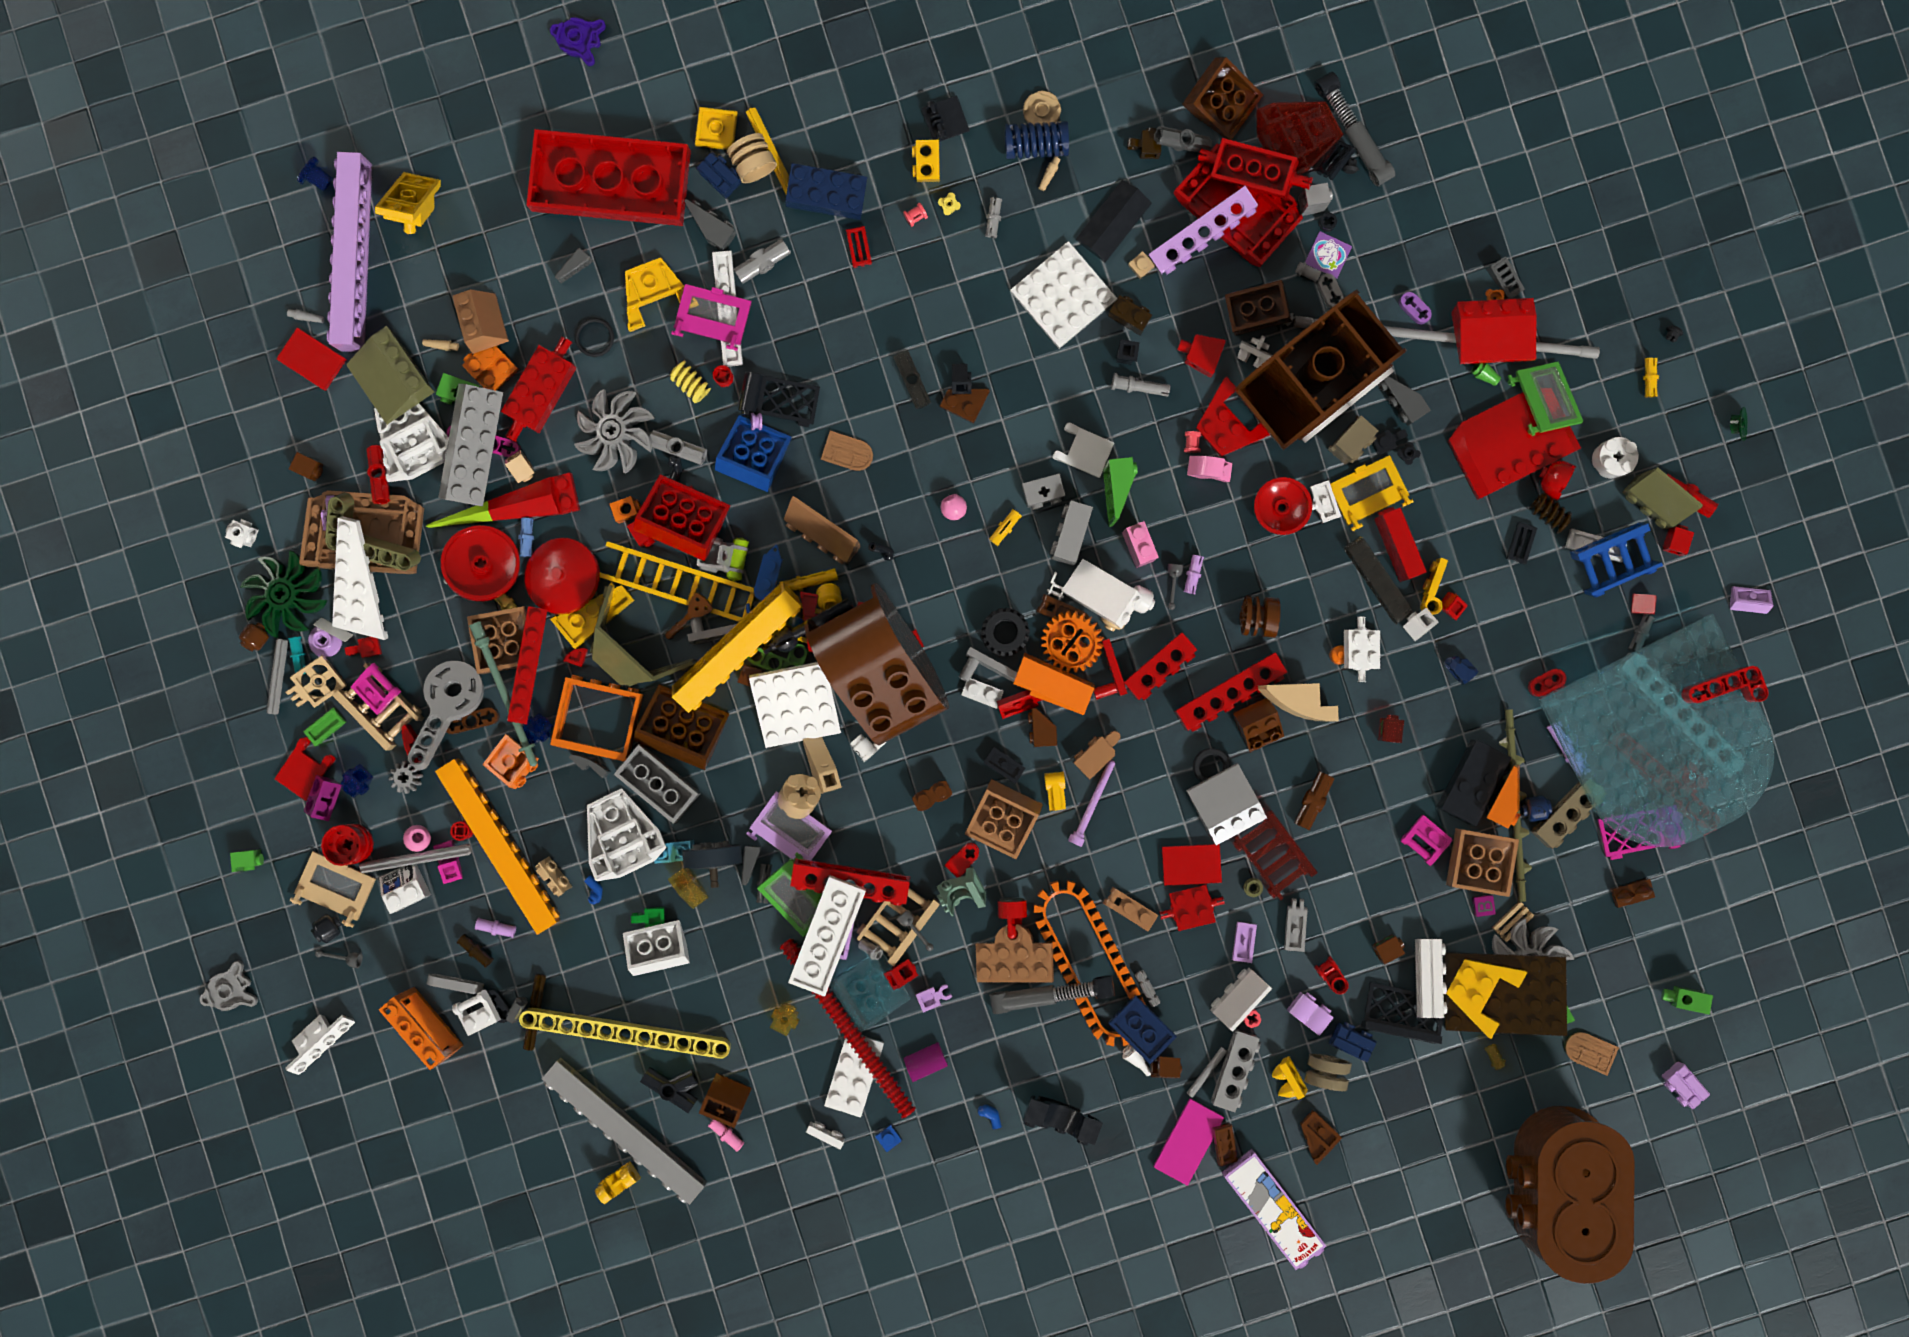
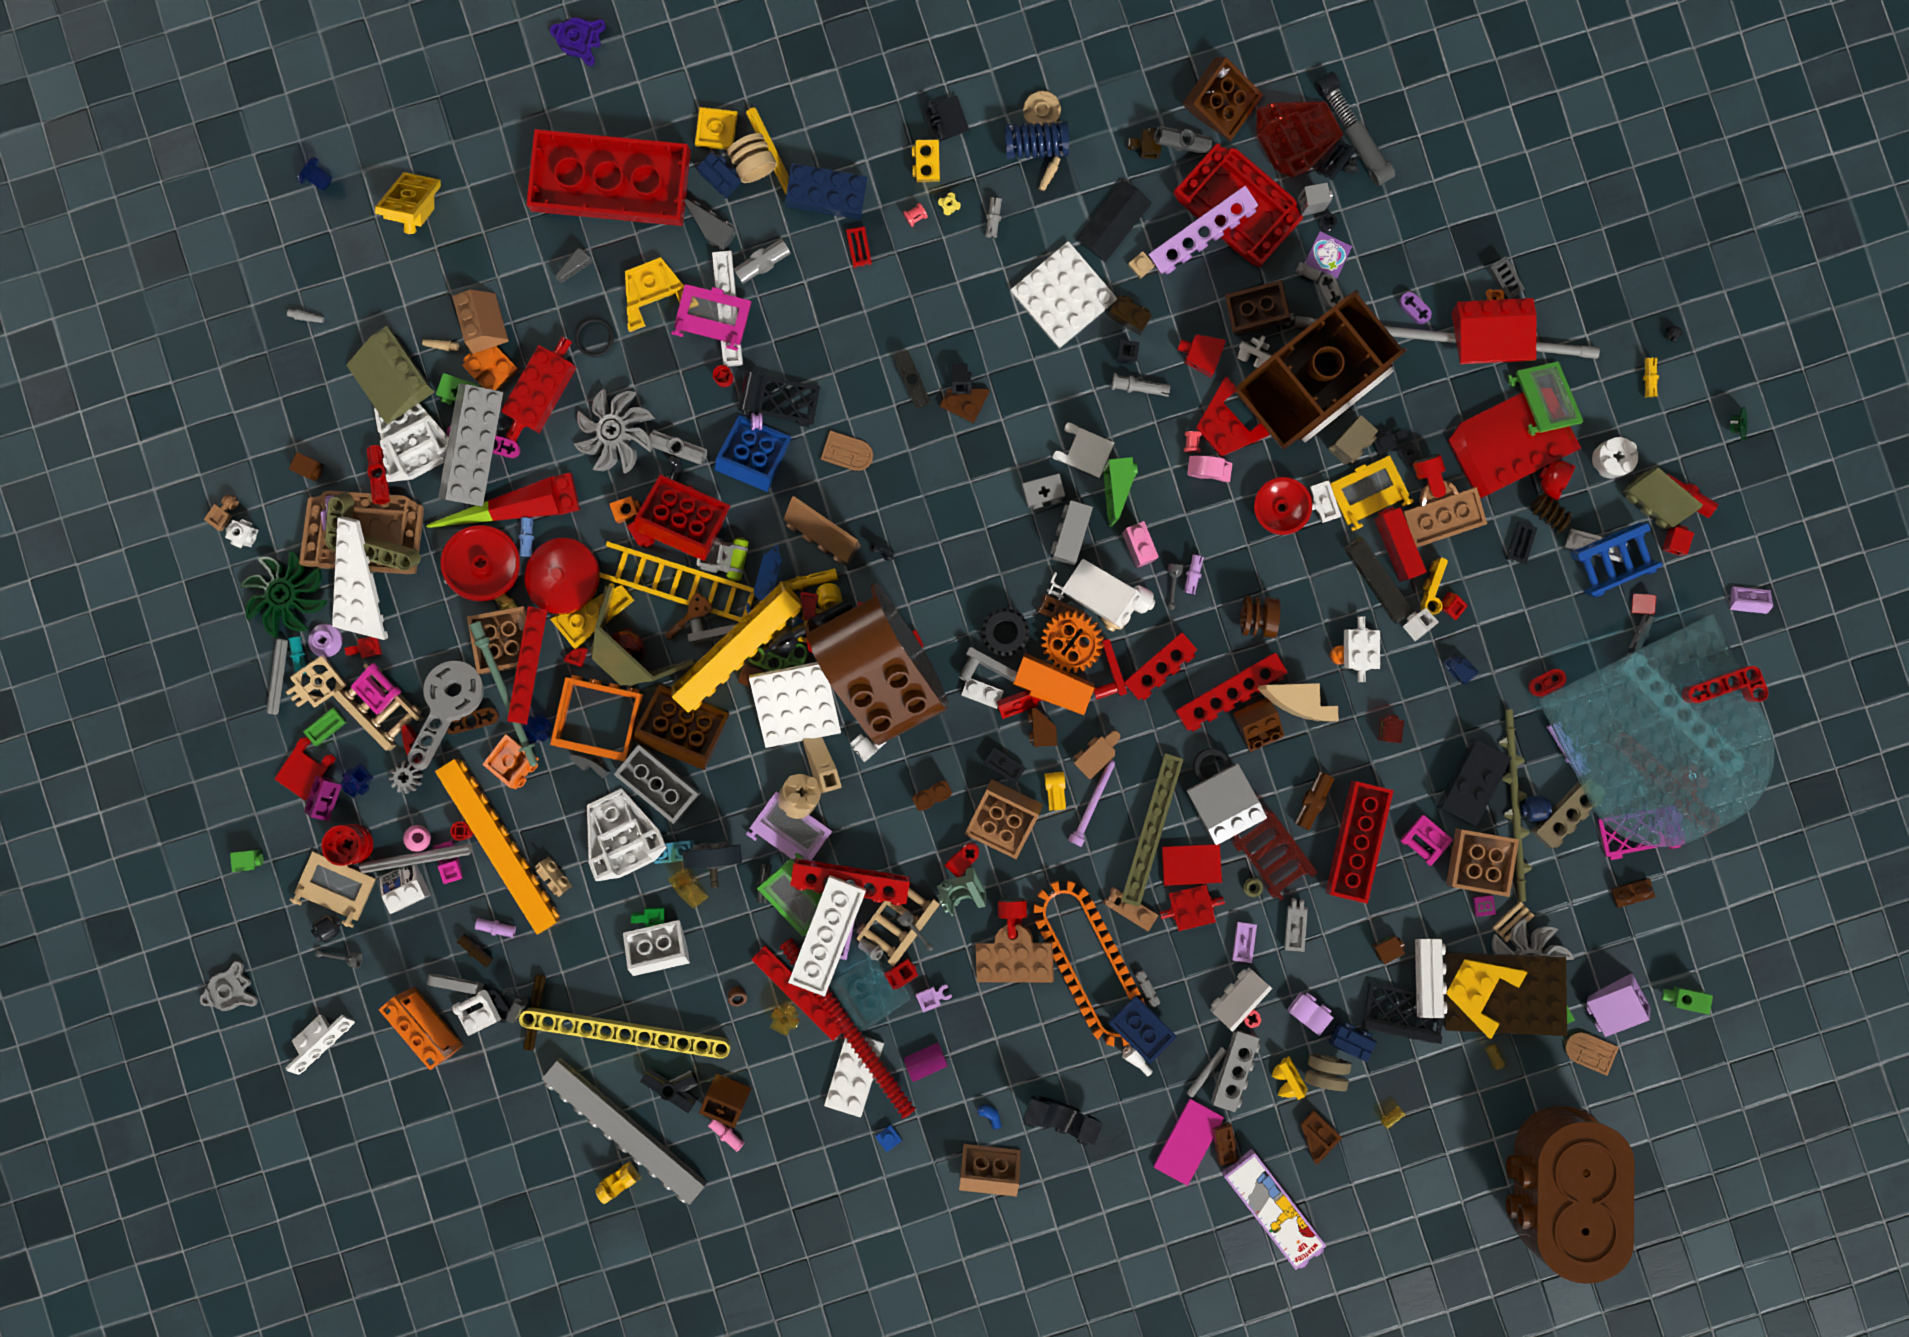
(218, 515): none -> medium nougat plate
(253, 637): reddish brown head -> none
(311, 359): red tile -> none
(336, 632): white sticker -> none
(350, 252): lavender brick -> none
(519, 467): tan brick -> none
(596, 890): blue arm -> none
(630, 642): none -> clear red cylinder
(688, 382): light yellow piece -> none
(737, 991): none -> reddish brown piece
(749, 860): dark grey slope -> none
(803, 998): none -> red plate
(833, 1138): white plate -> none
(953, 507): bright pink piece -> none
(990, 1170): none -> medium nougat slope
(1005, 1001): piece -> none
(1013, 516): yellow pin -> none
(1152, 830): none -> olive plate
(1166, 1067): reddish brown brick -> none
(1255, 168): red brick -> none
(1330, 973): red piece -> none
(1359, 842): none -> red brick
(1392, 1117): none -> clear yellow pin
(1406, 401): dark grey slope -> none
(1441, 508): none -> medium nougat plate
(1485, 373): bright green cone -> none
(1508, 801): orange slope -> none
(1619, 1006): none -> lavender slope
(1685, 1085): lavender brick -> none

